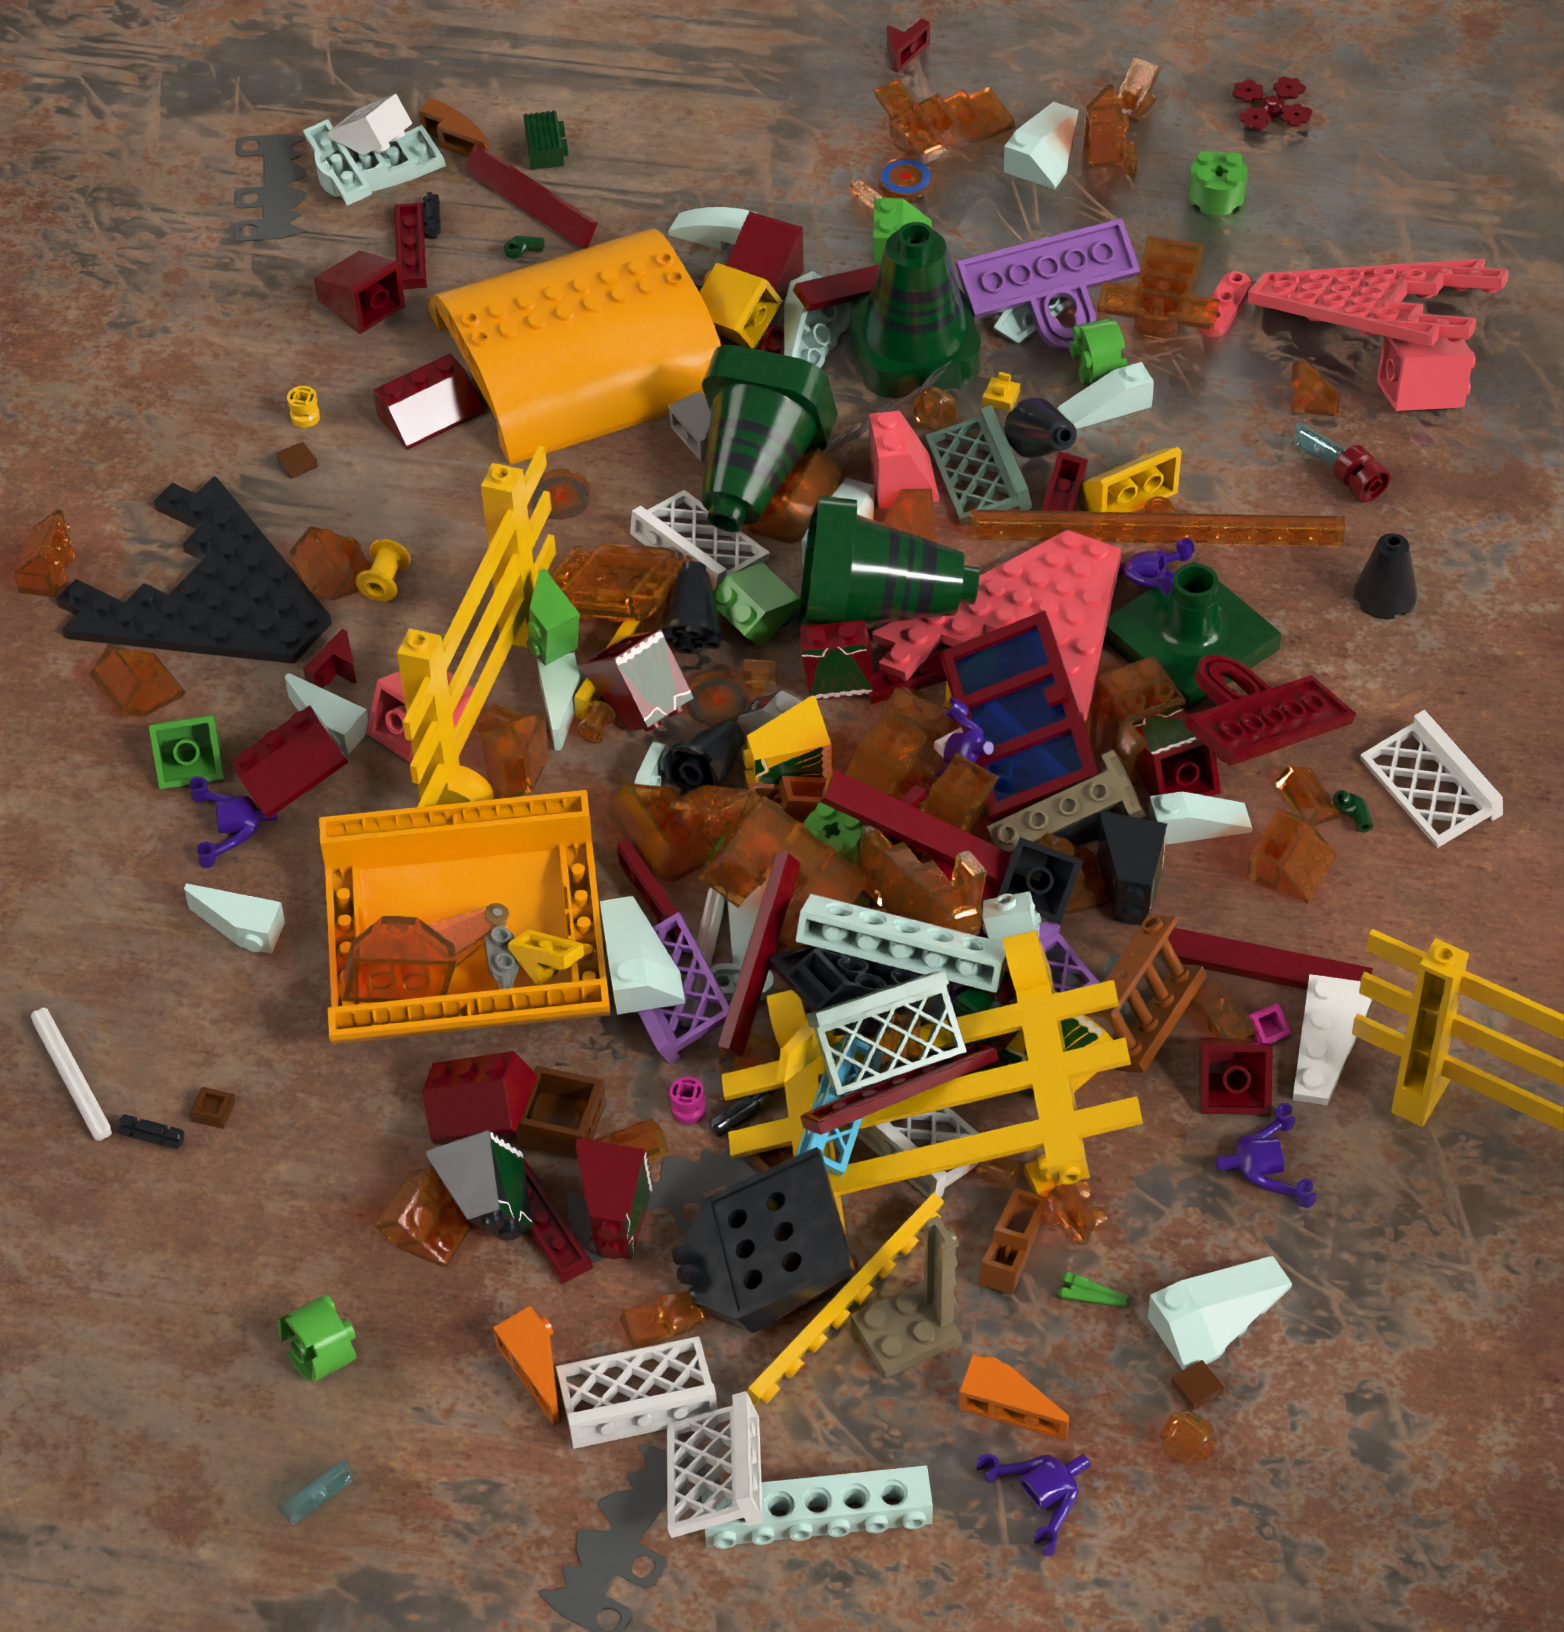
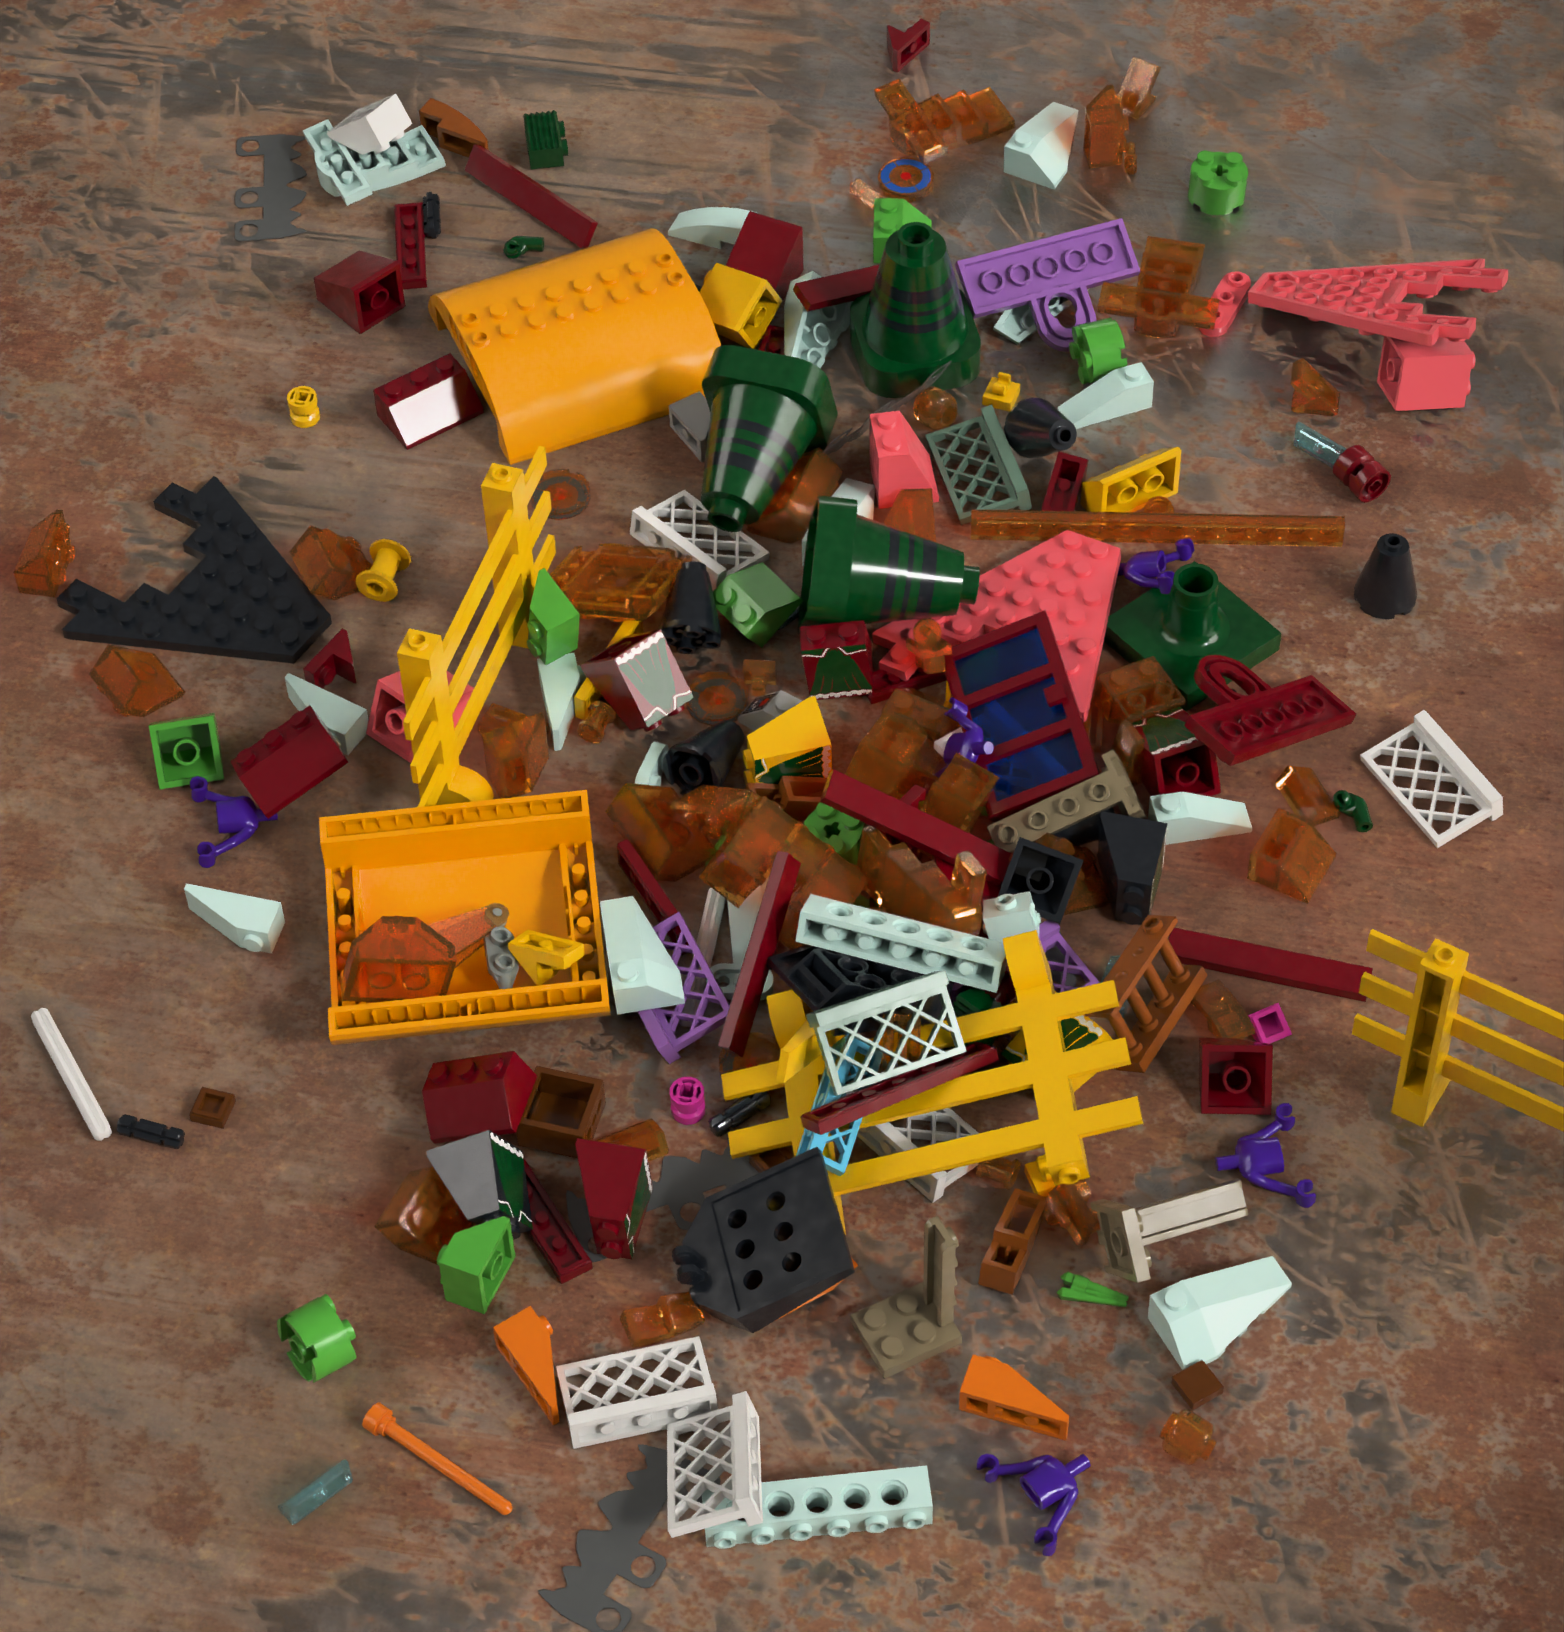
(297, 460): reddish brown tile -> none
(380, 1421): none -> orange piece
(476, 1263): none -> bright green slope
(836, 1310): yellow plate -> none
(929, 646): none -> clear orange hips
(1129, 1229): none -> bracket
(1272, 105): dark red plant -> none
(1326, 1036): white wing -> none

